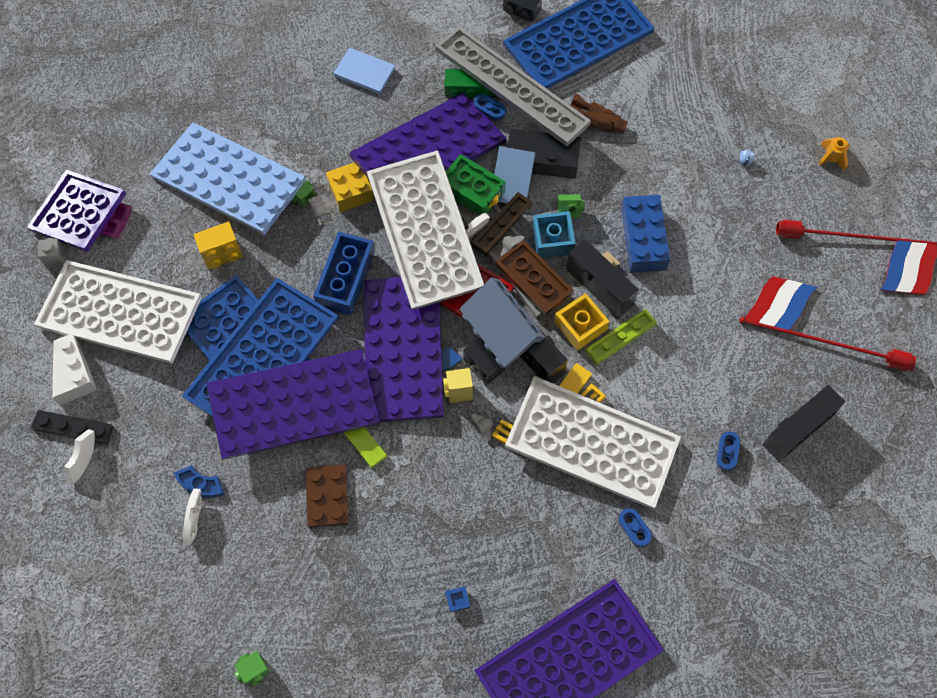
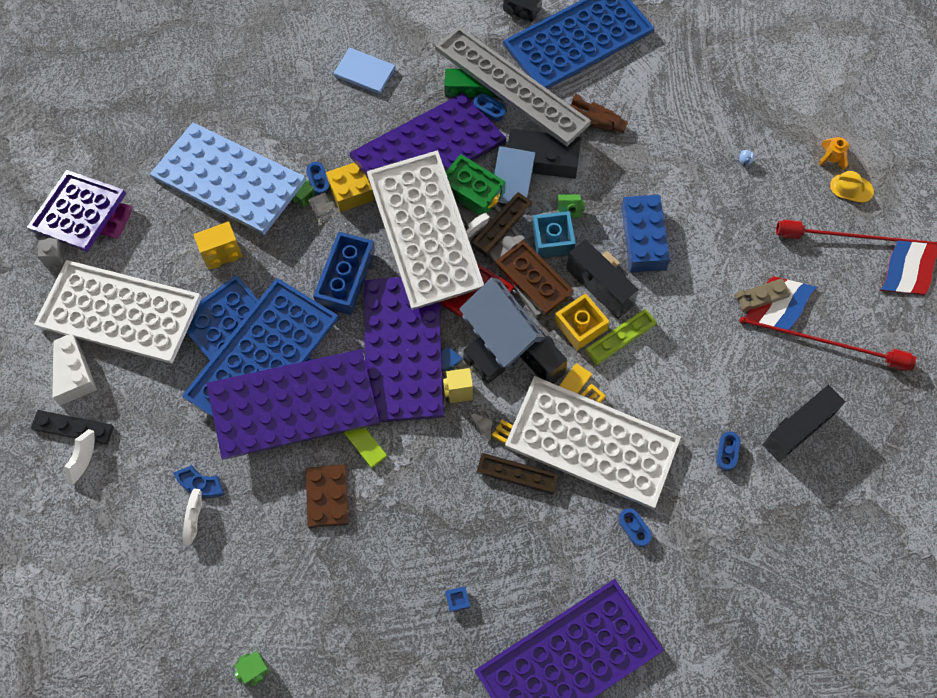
(318, 180): none -> blue plate
(517, 473): none -> dark brown plate
(762, 295): none -> dark tan plate
(852, 187): none -> yellow piece

